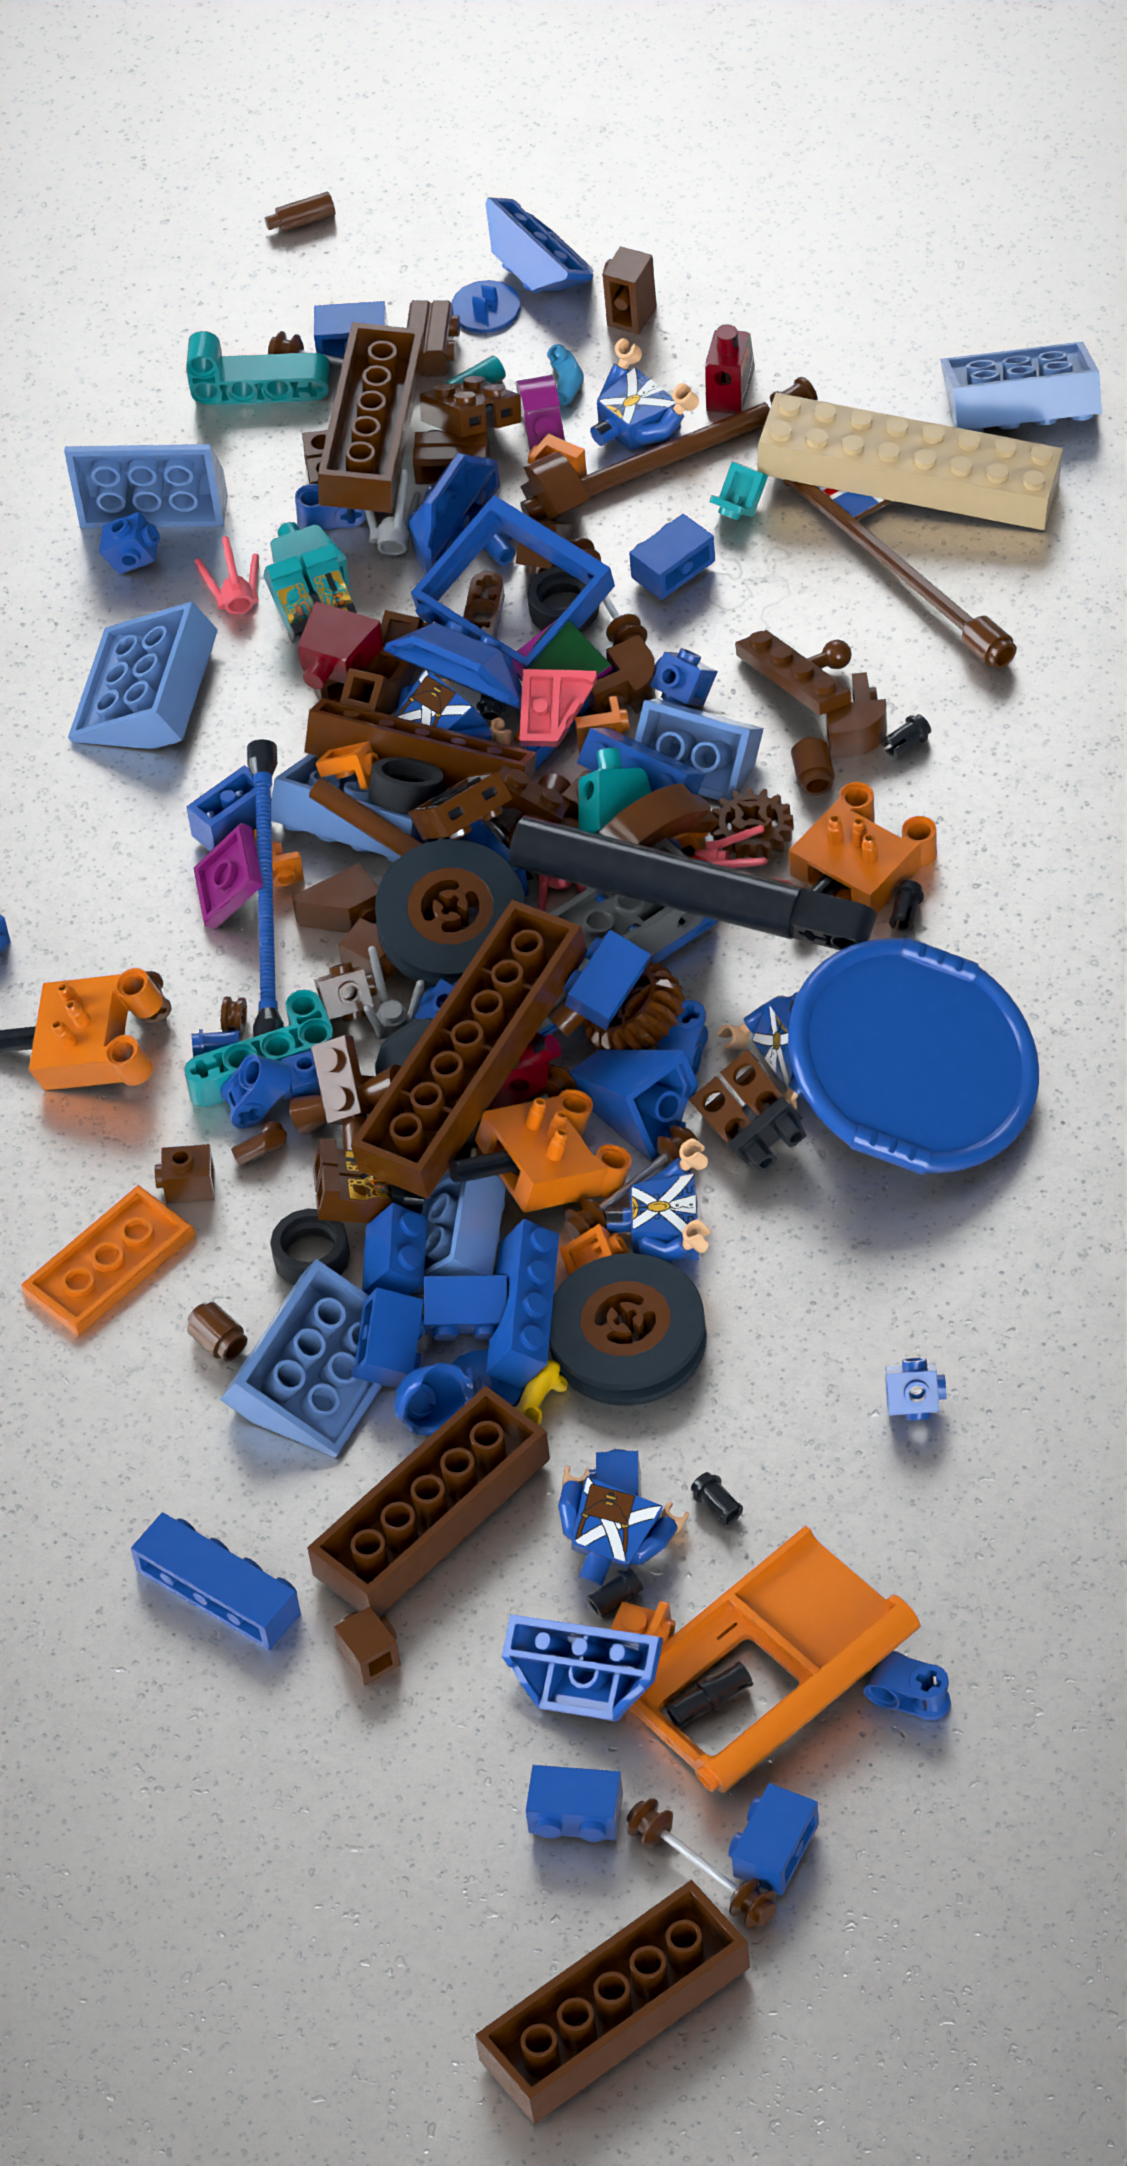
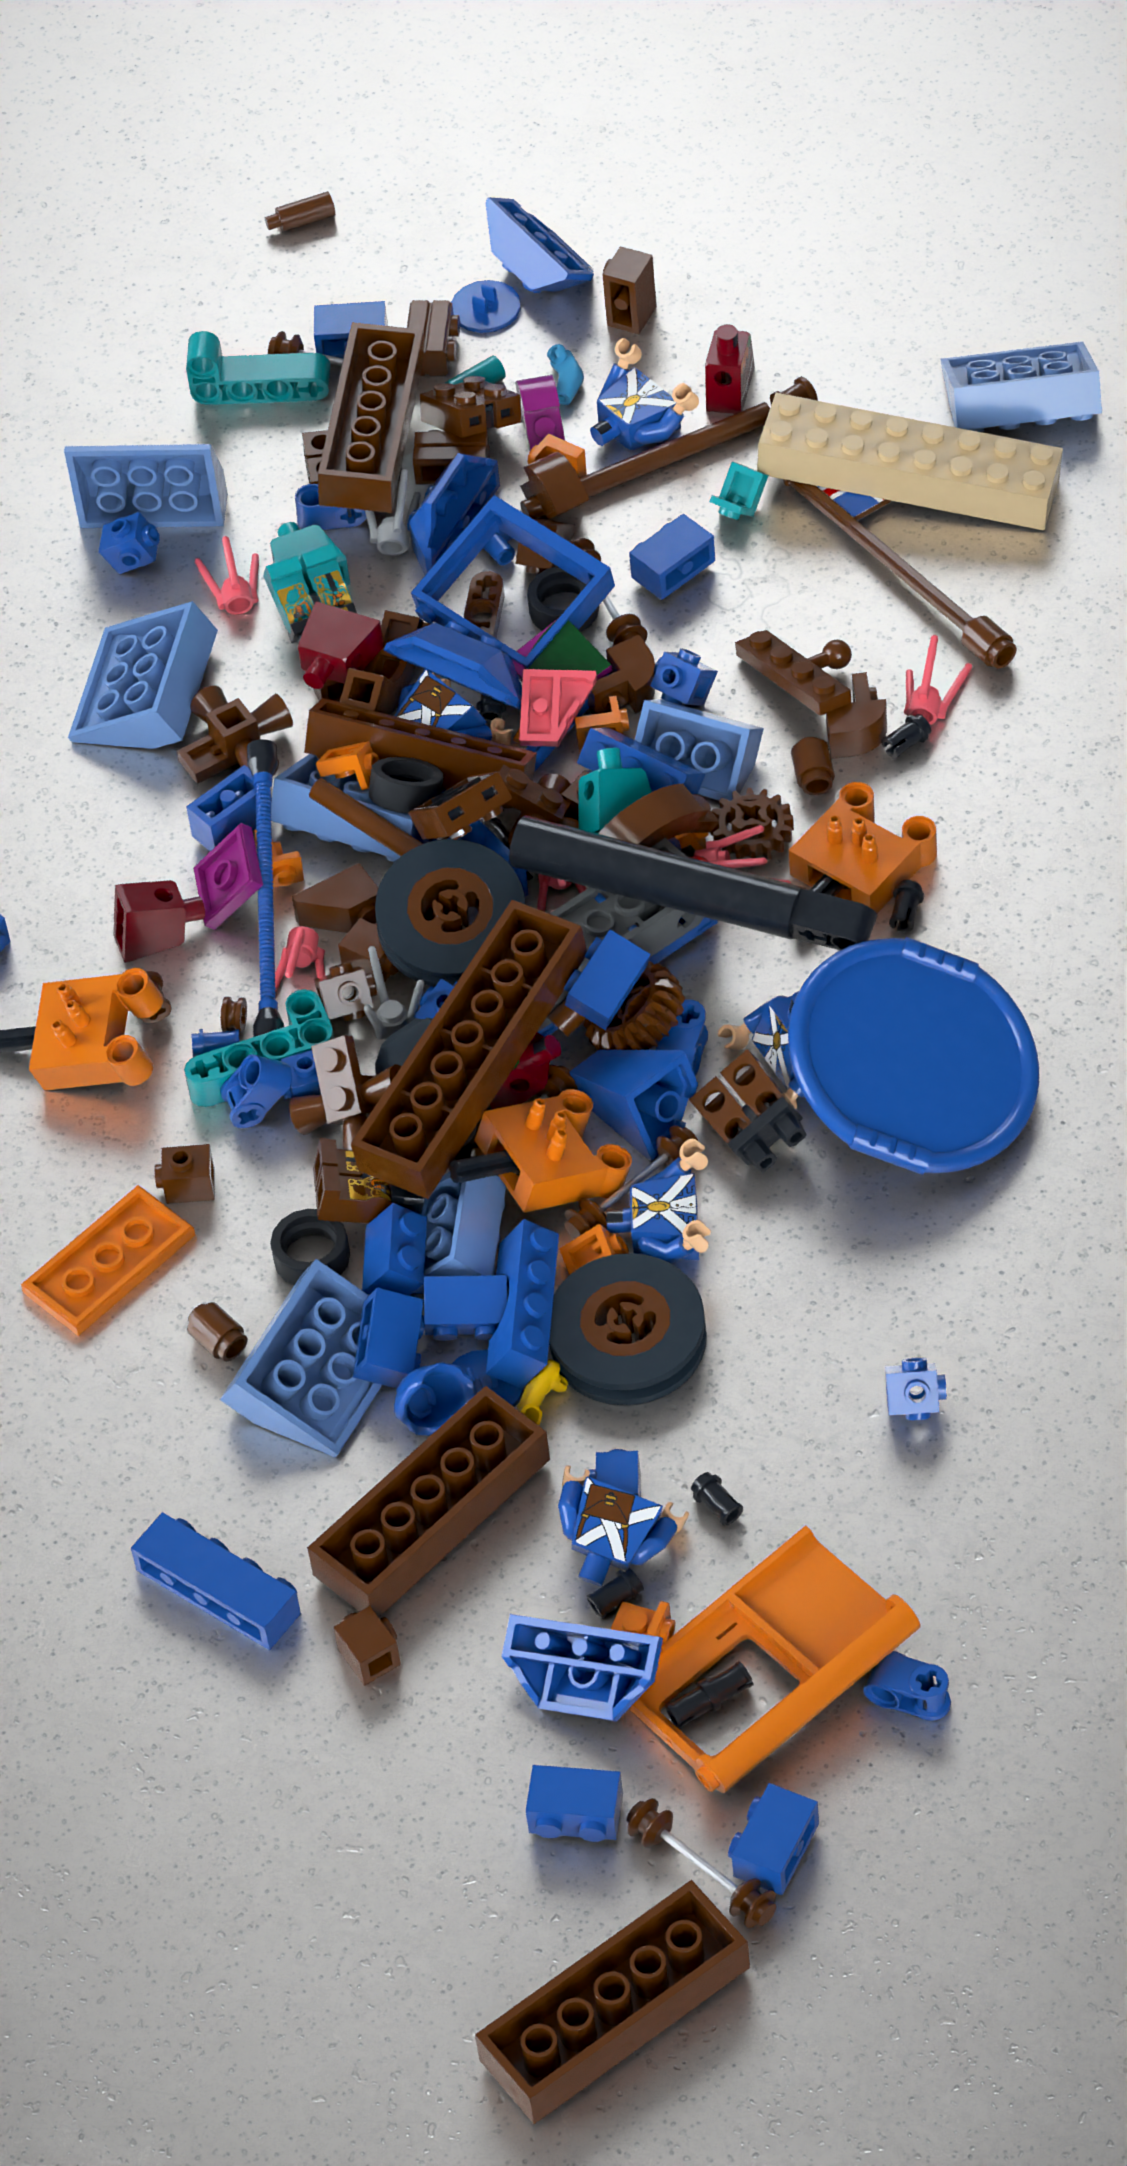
(152, 917): none -> dark red torso
(230, 731): none -> reddish brown brick
(271, 1139): reddish brown arm -> none
(300, 952): none -> coral plant
(926, 697): none -> coral plant

